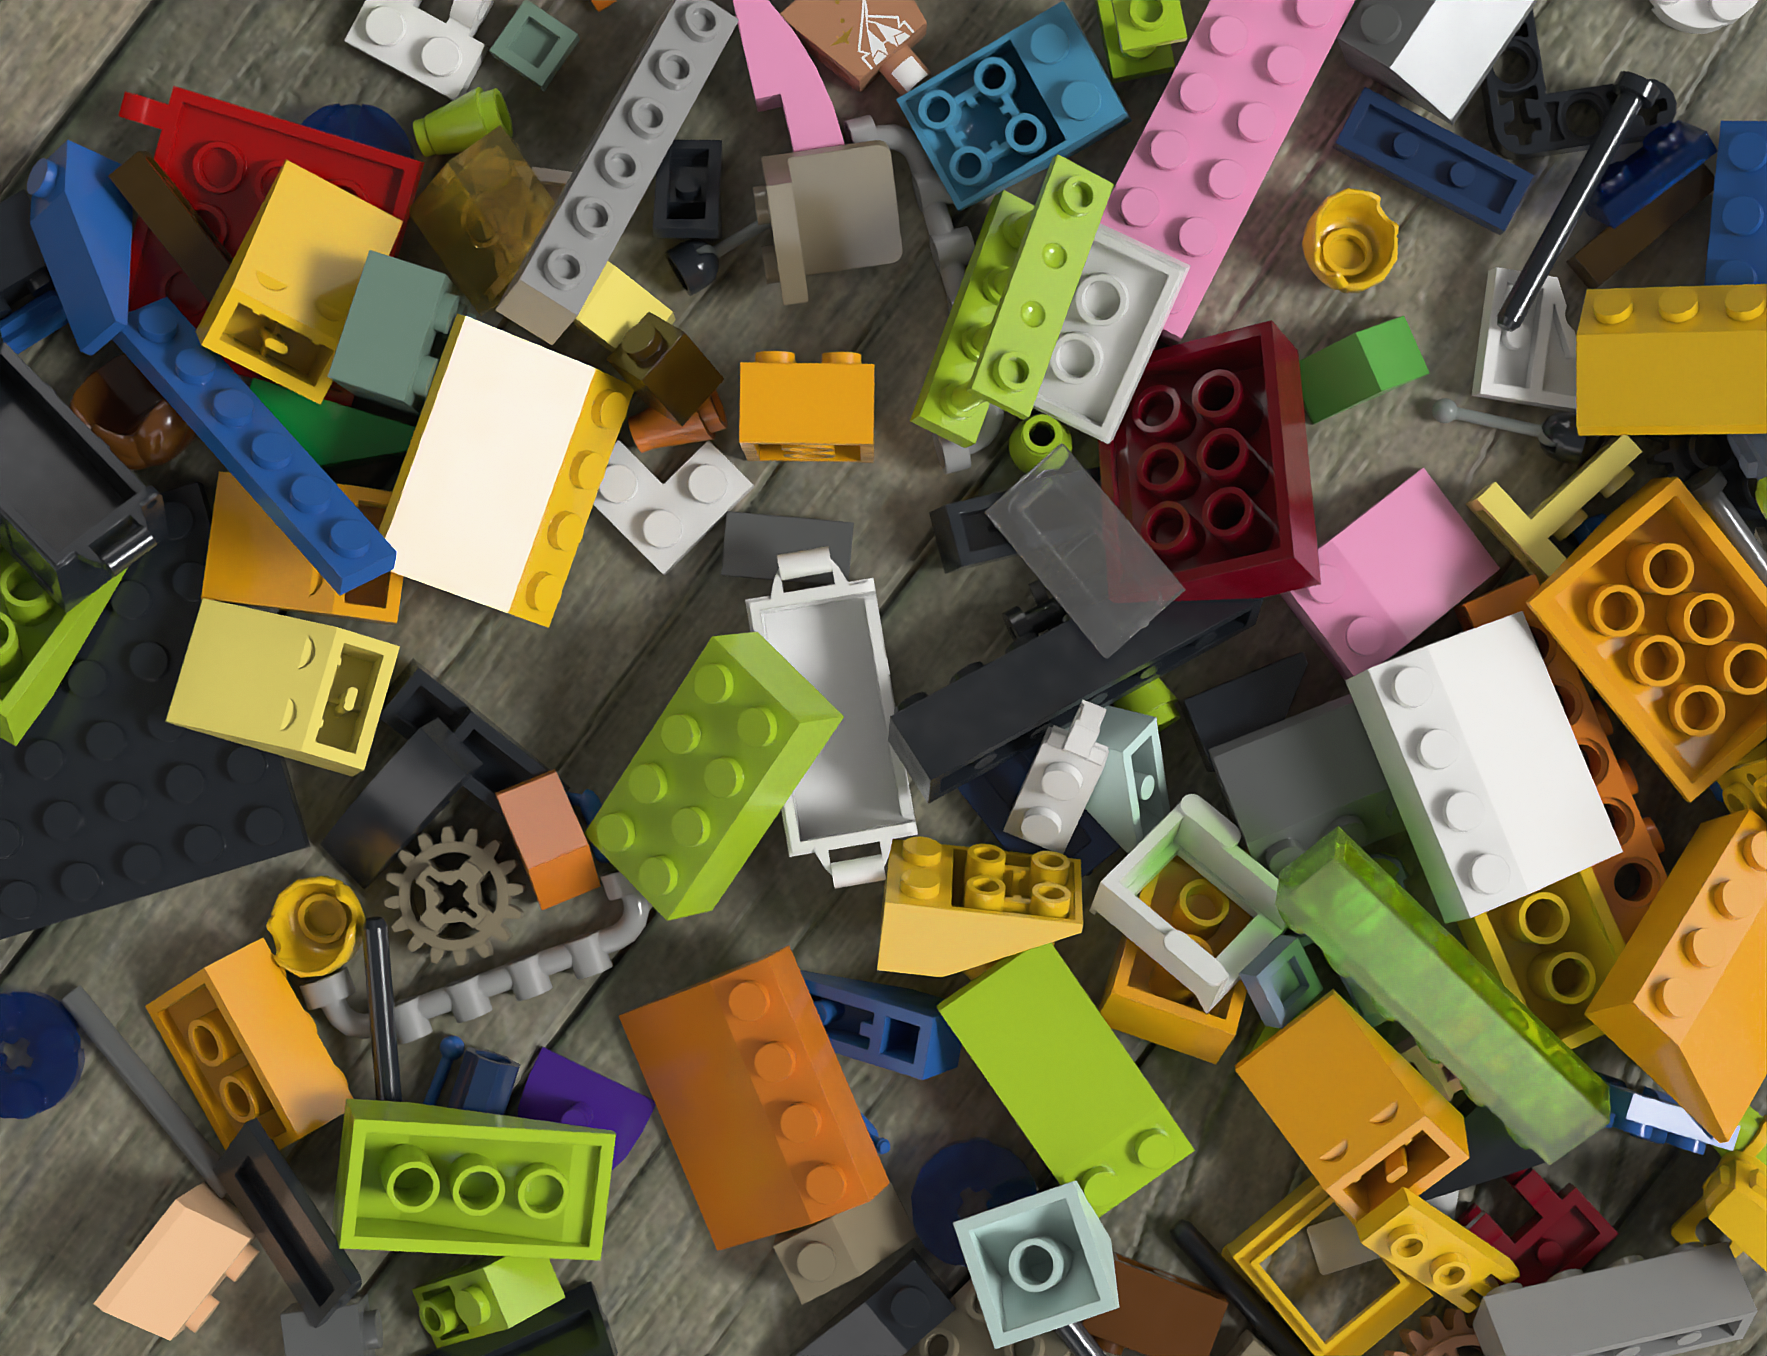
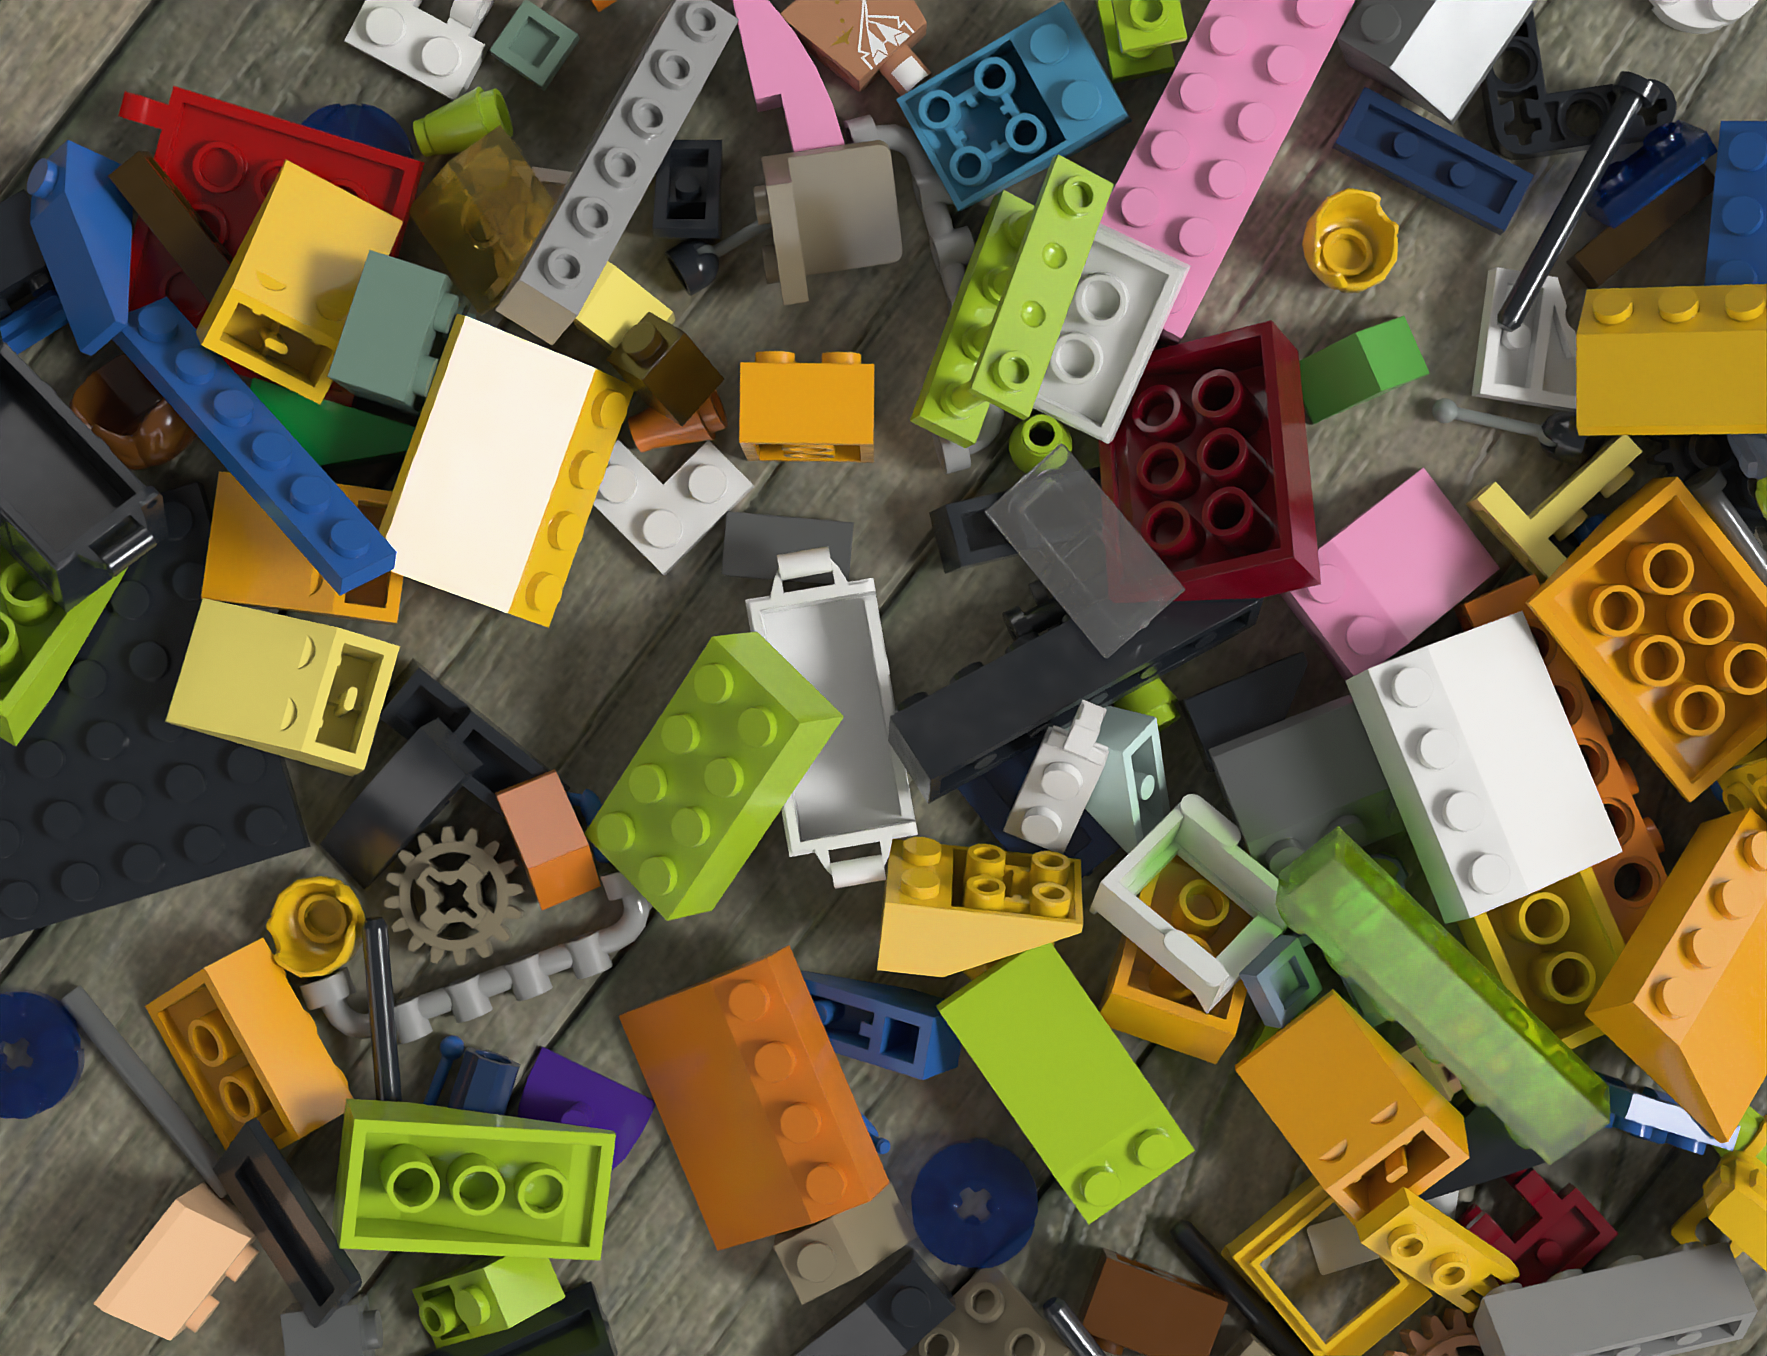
(1039, 1263): light aqua slope -> none

